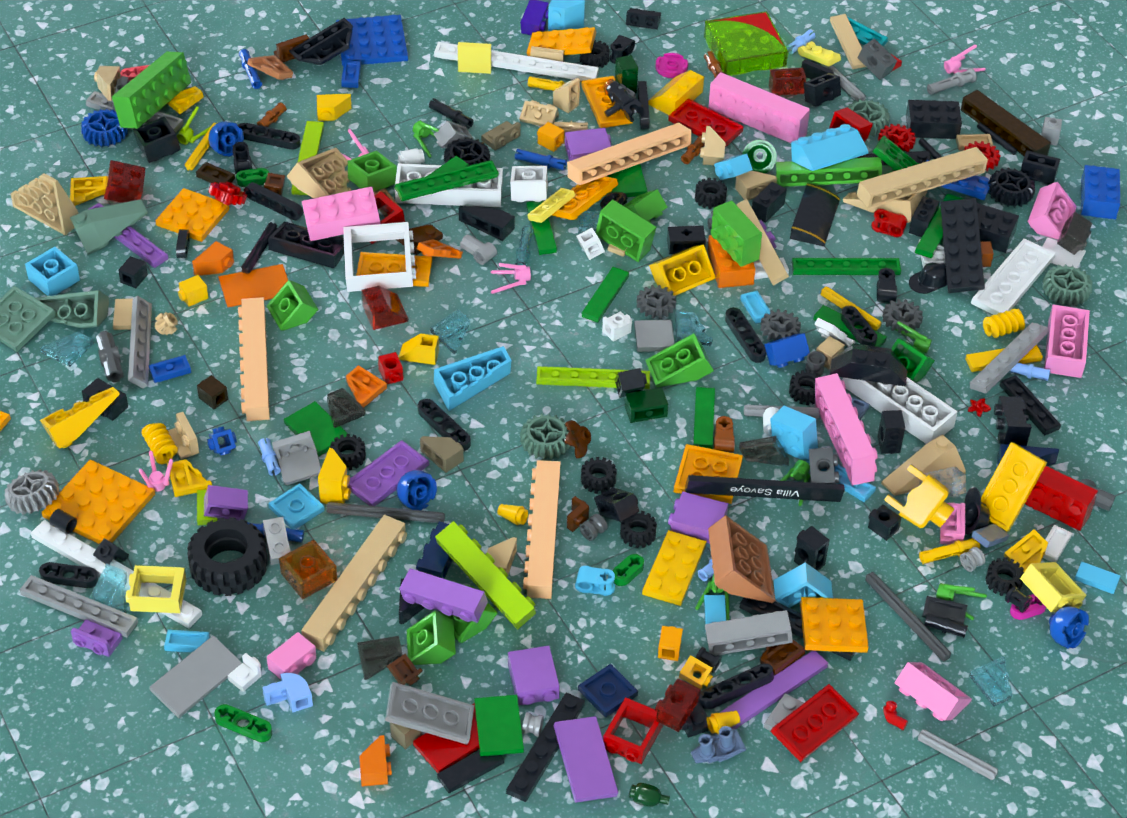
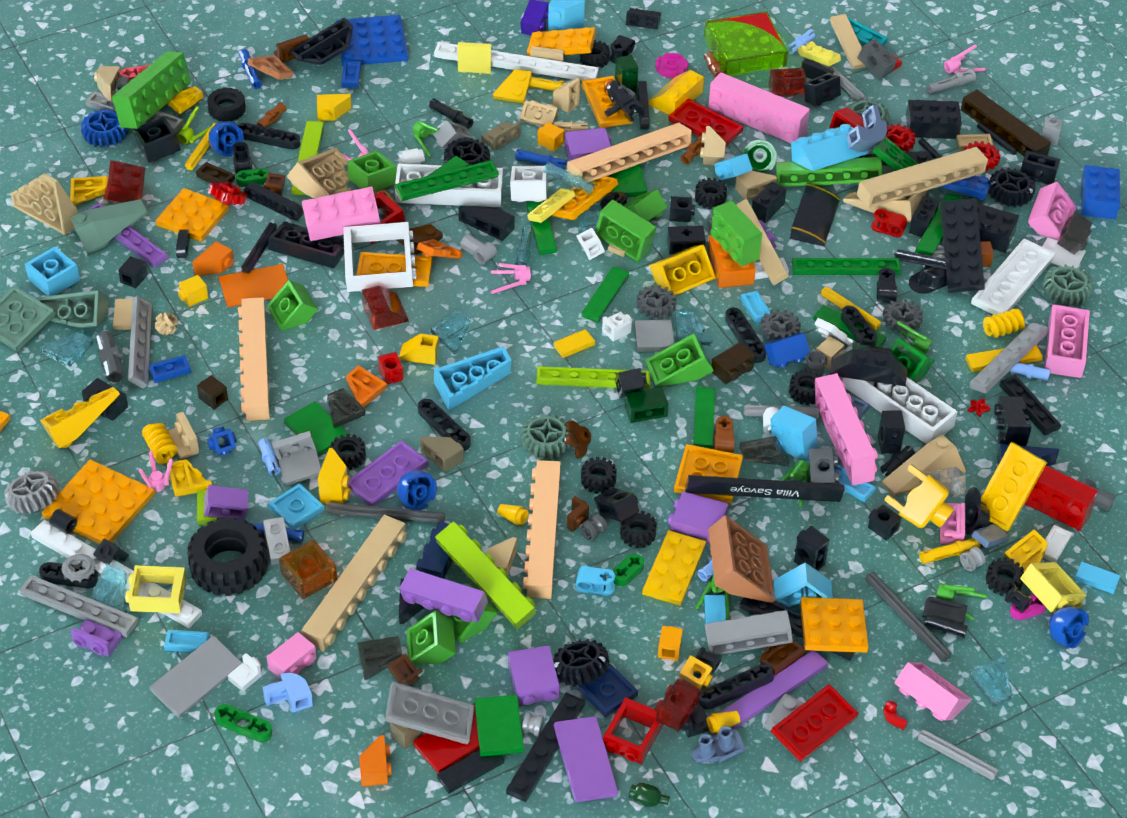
(77, 561): none -> light grey gear
(226, 113): none -> black tyre
(514, 87): none -> yellow wing
(574, 180): none -> clear light blue pin
(574, 343): none -> yellow tile
(581, 662): none -> black gear
(681, 209): none -> black brick
(733, 363): none -> dark brown brick
(866, 137): none -> sand blue arch
(897, 460): none -> black pin
(923, 259): none -> black axle

